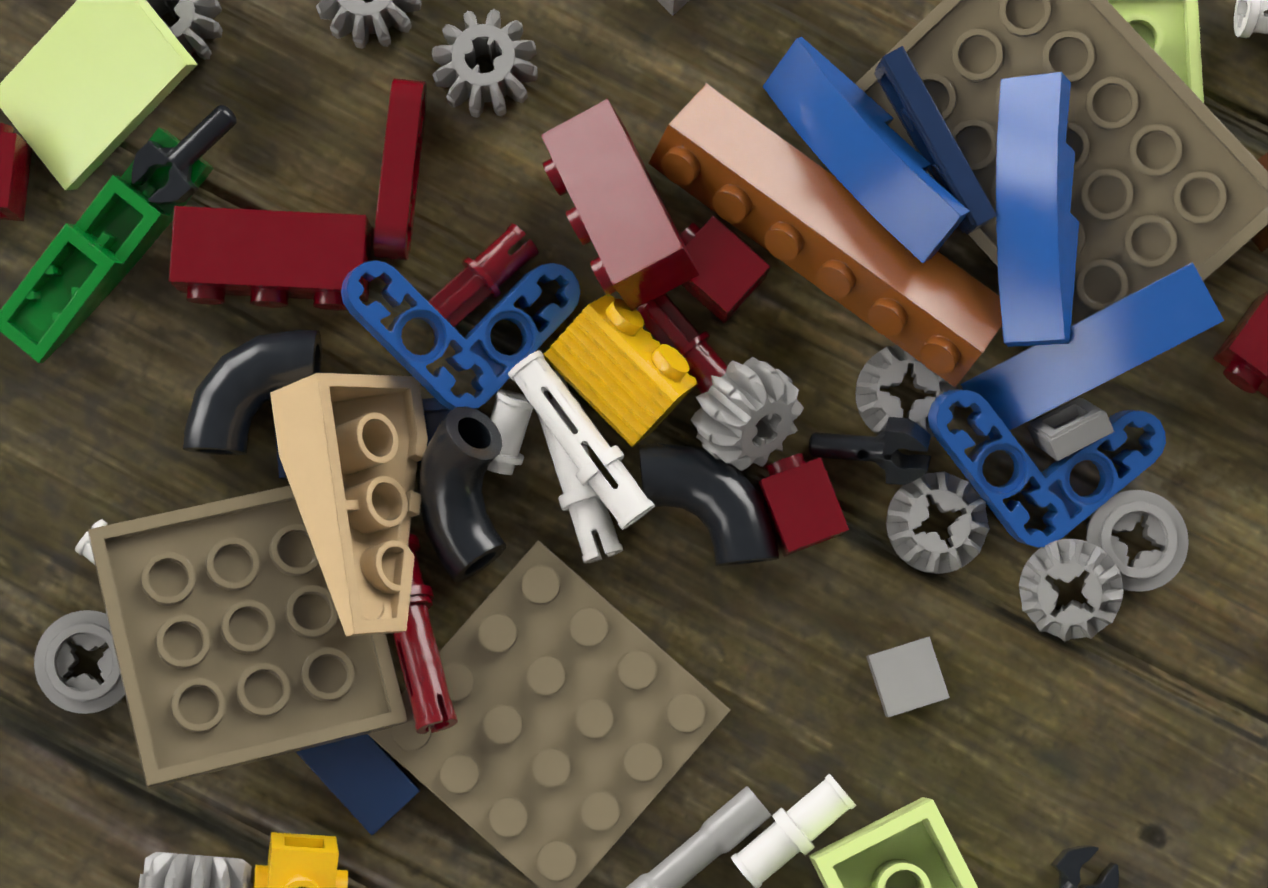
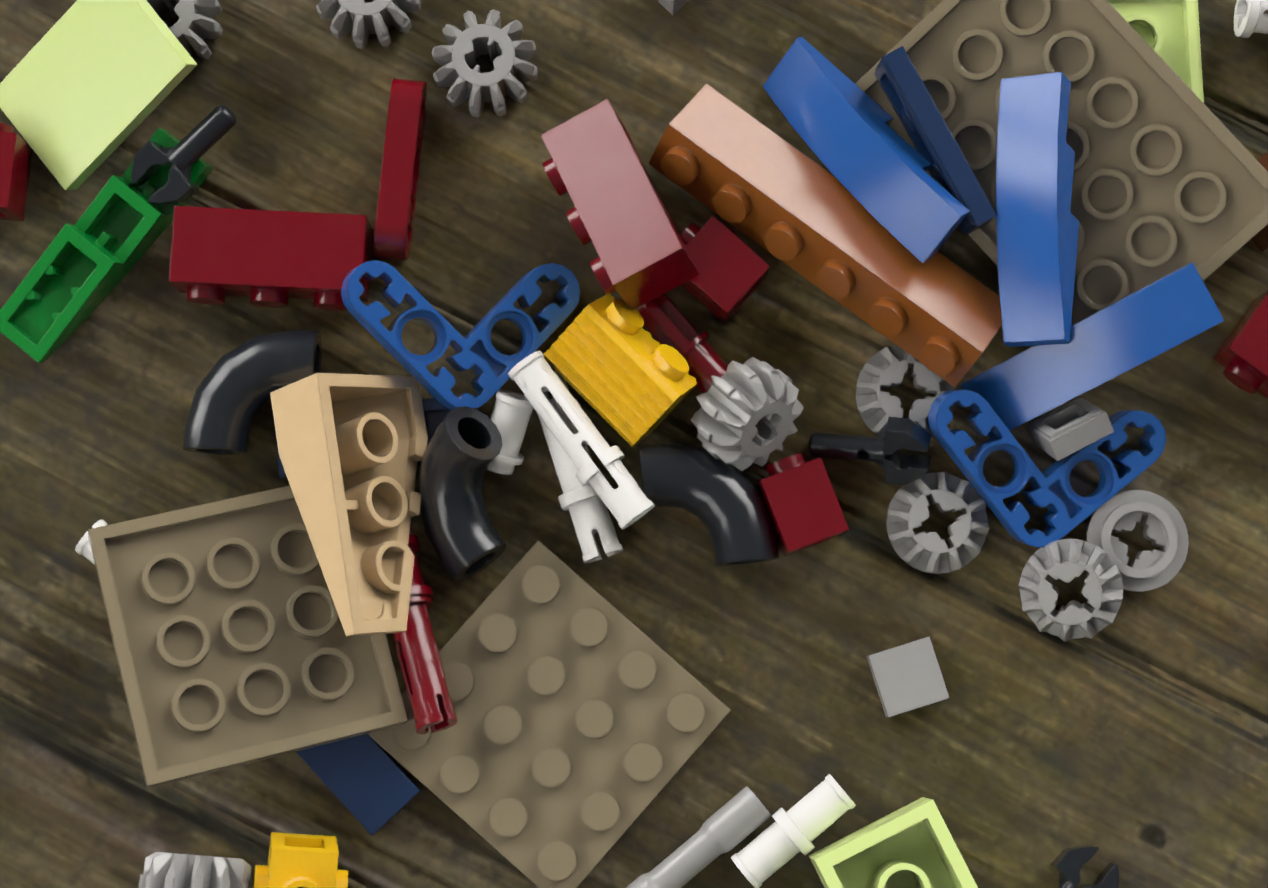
(57, 657): light grey gear -> none
(483, 276): dark red axle -> none

